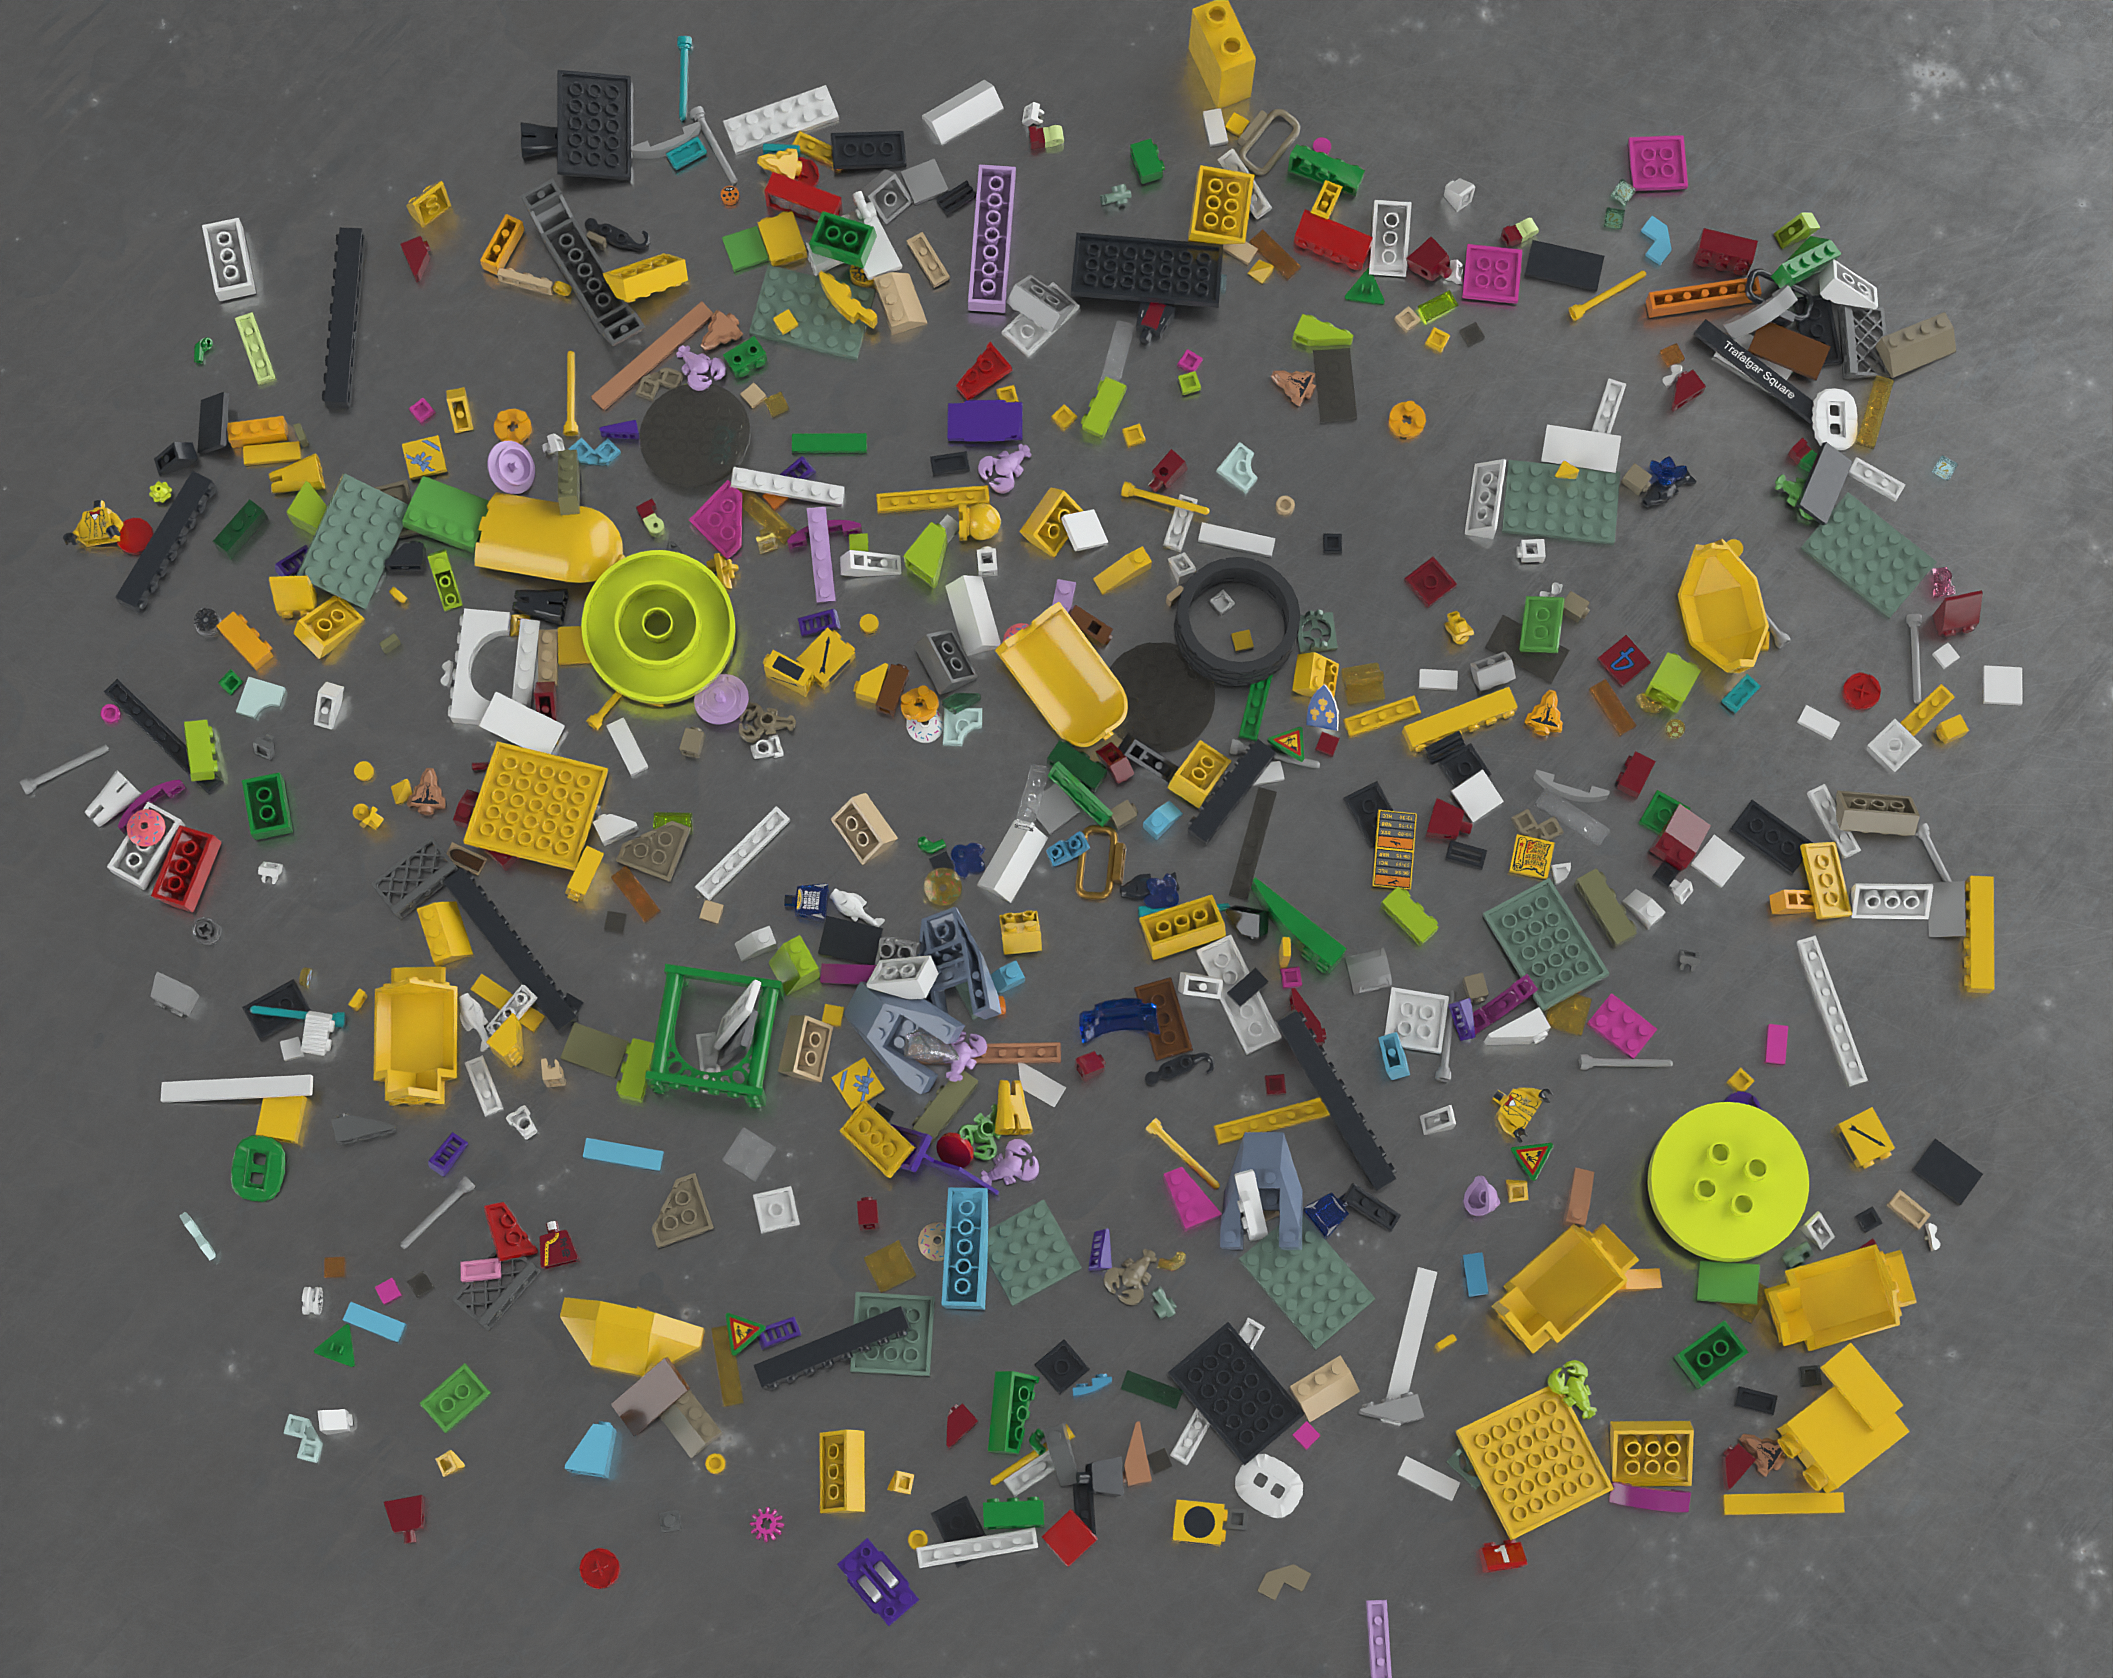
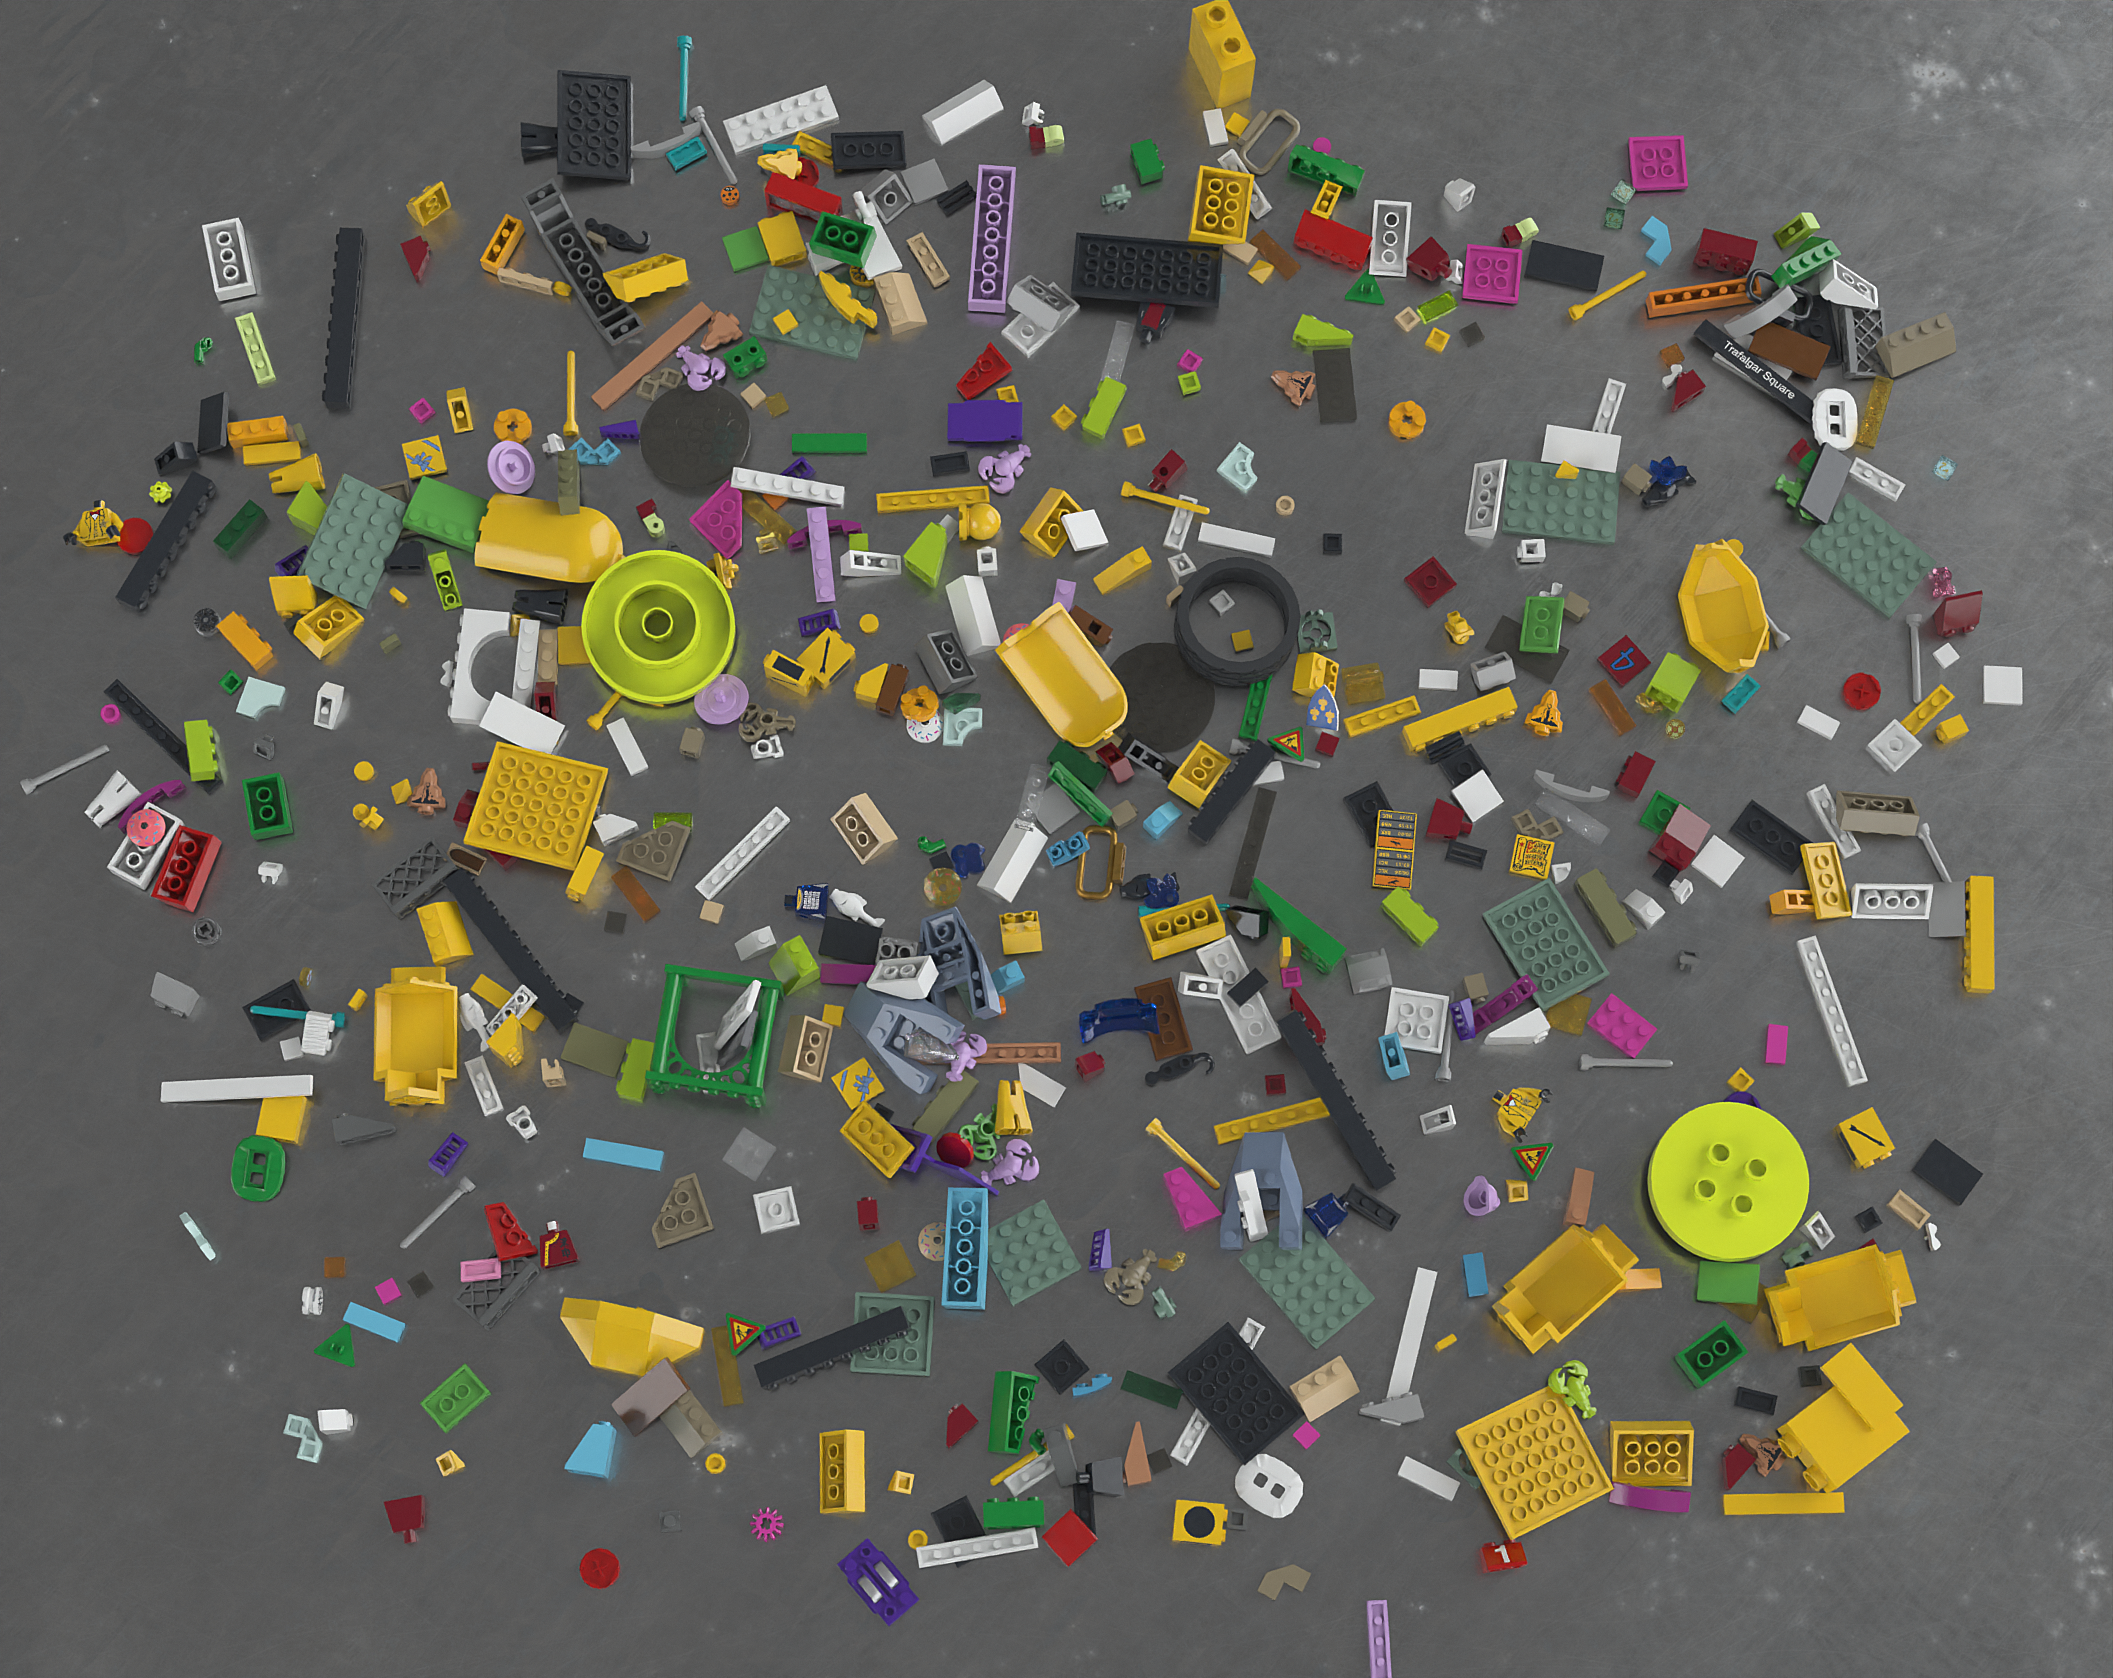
(291, 623): none -> pearl dark grey tile

